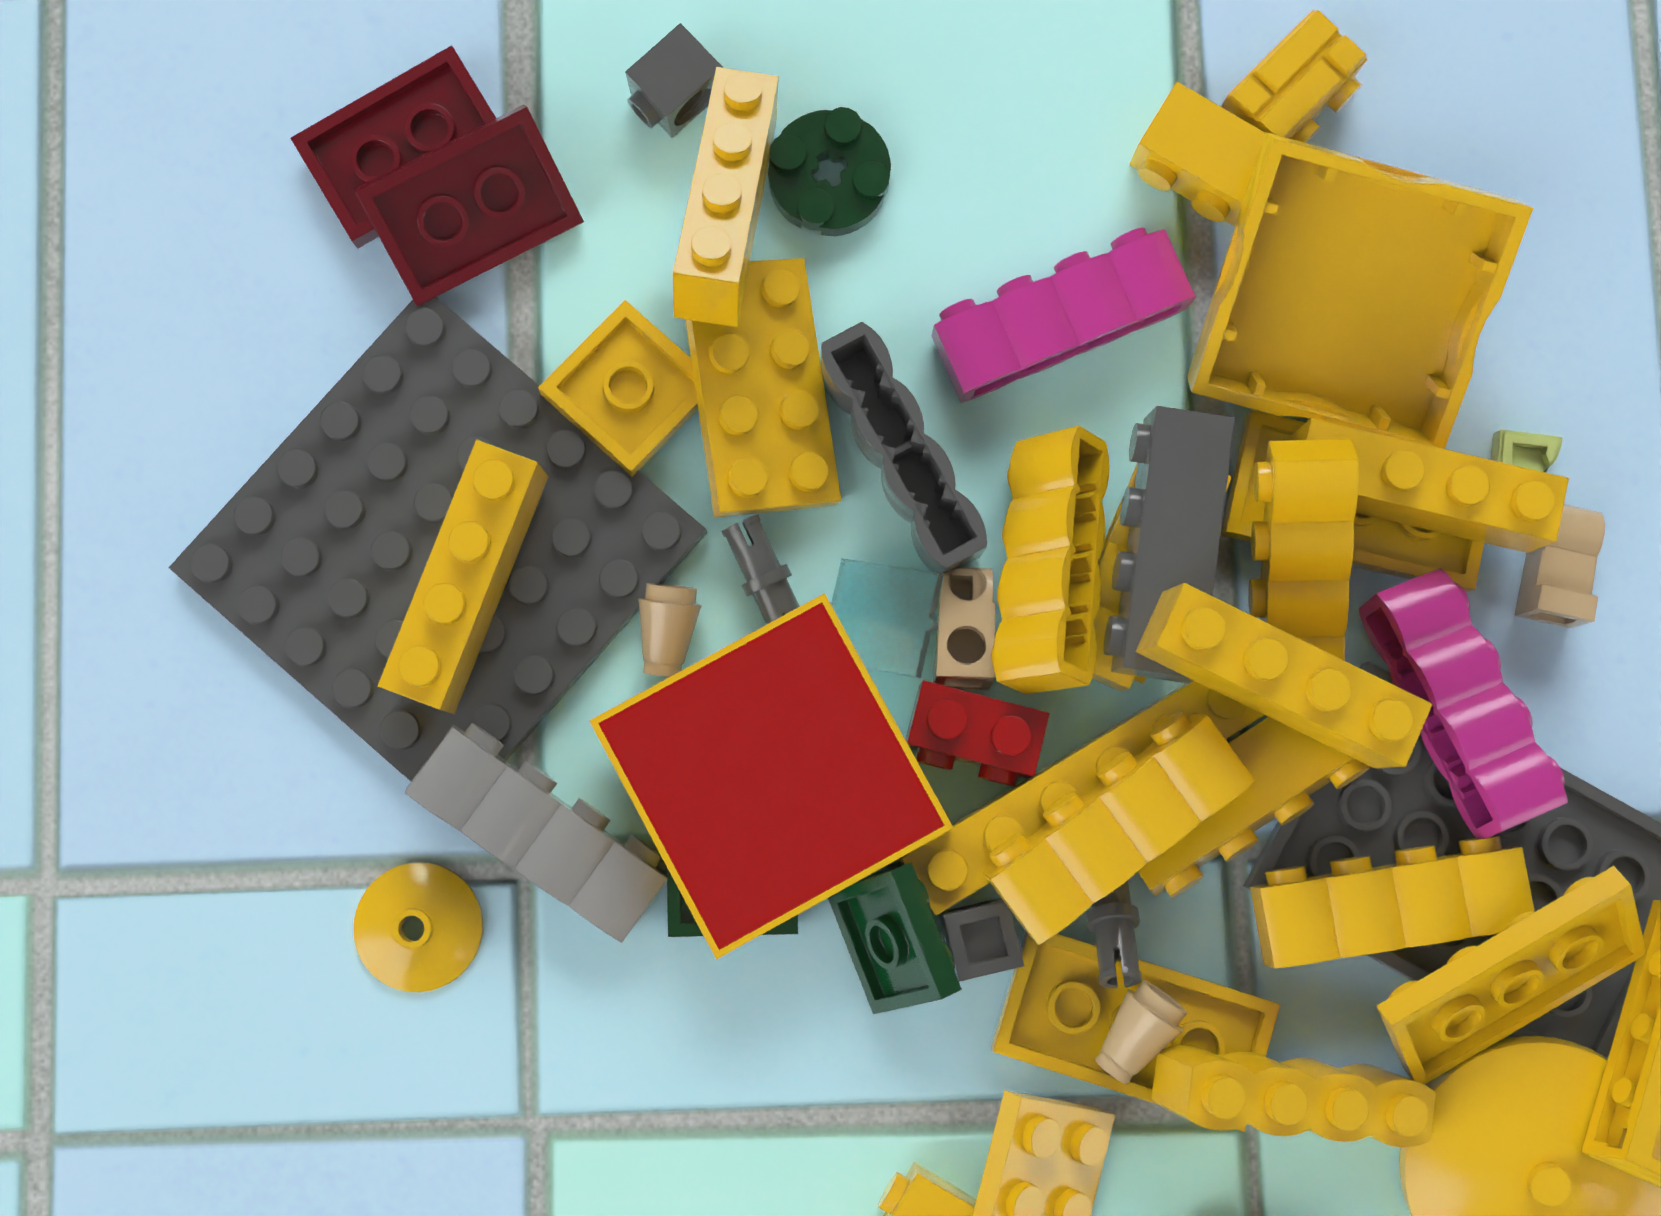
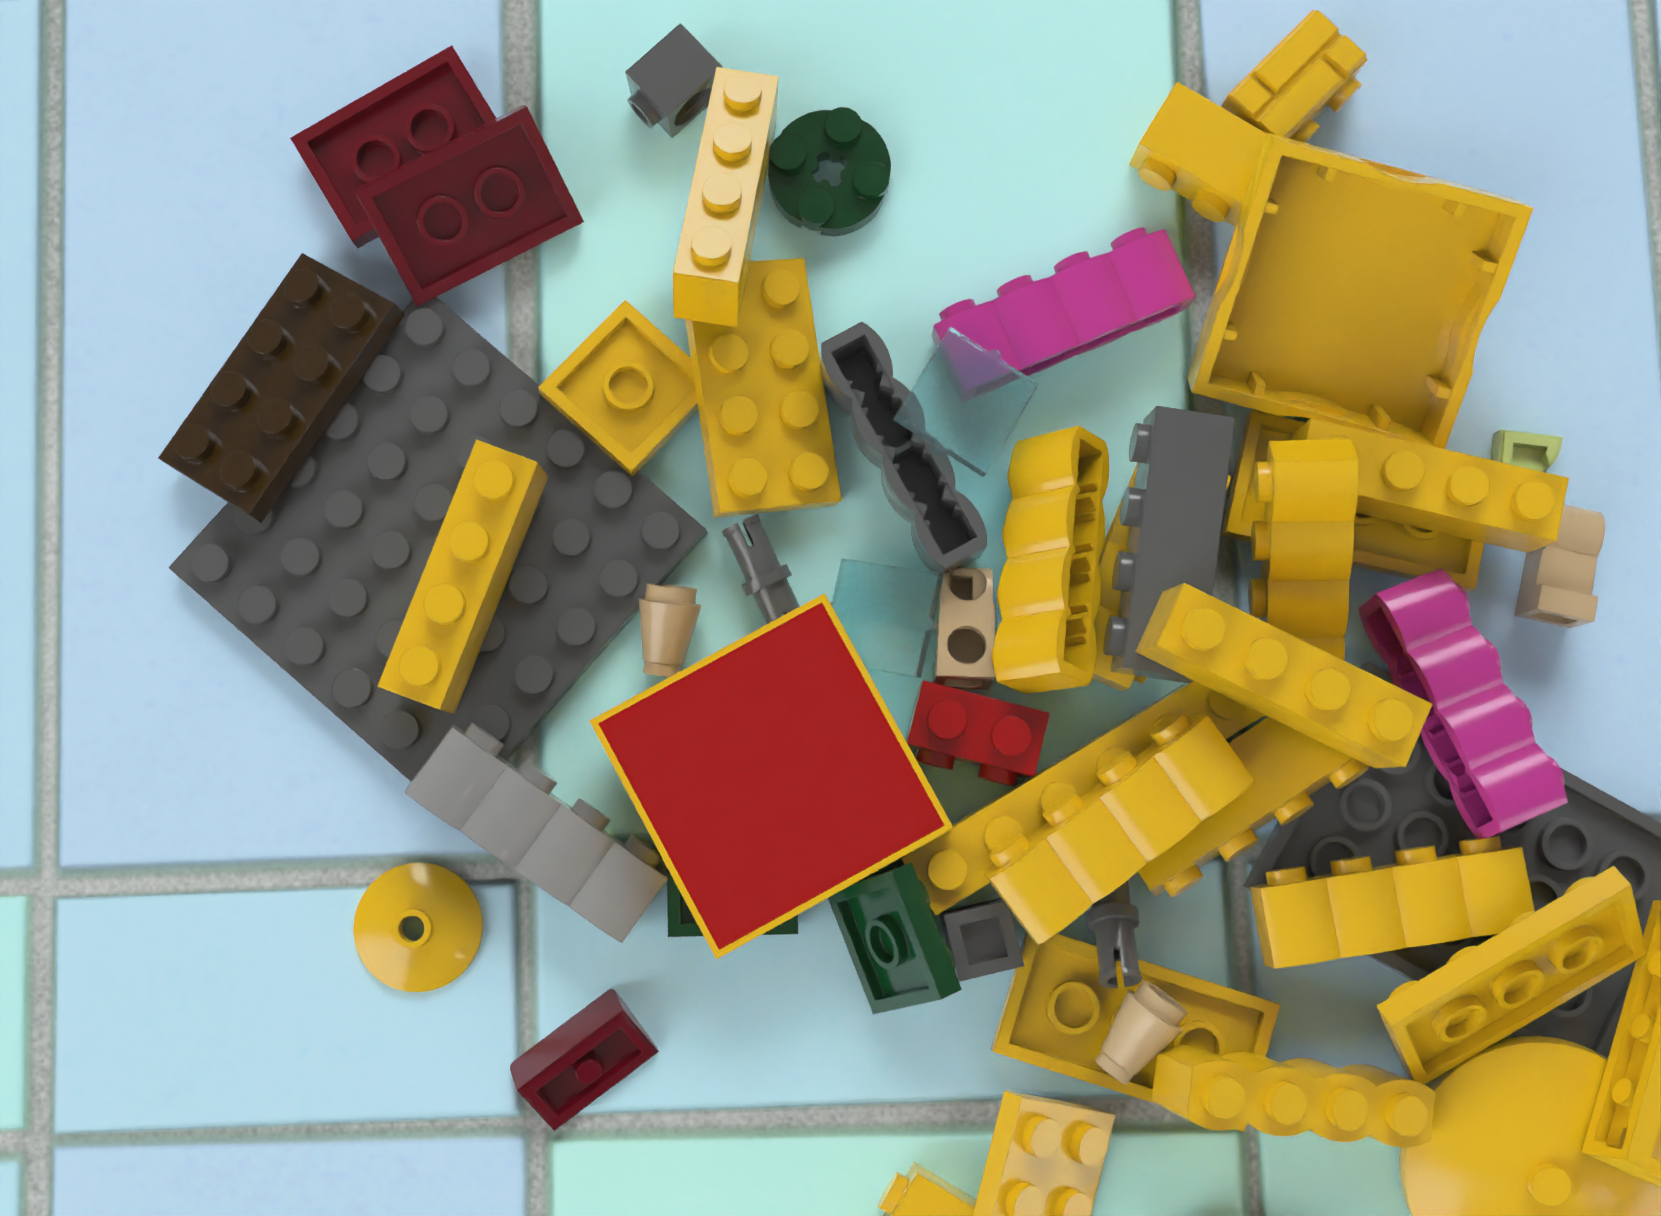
(281, 386): none -> dark brown plate
(582, 1059): none -> dark red slope
(966, 402): none -> clear light blue piece

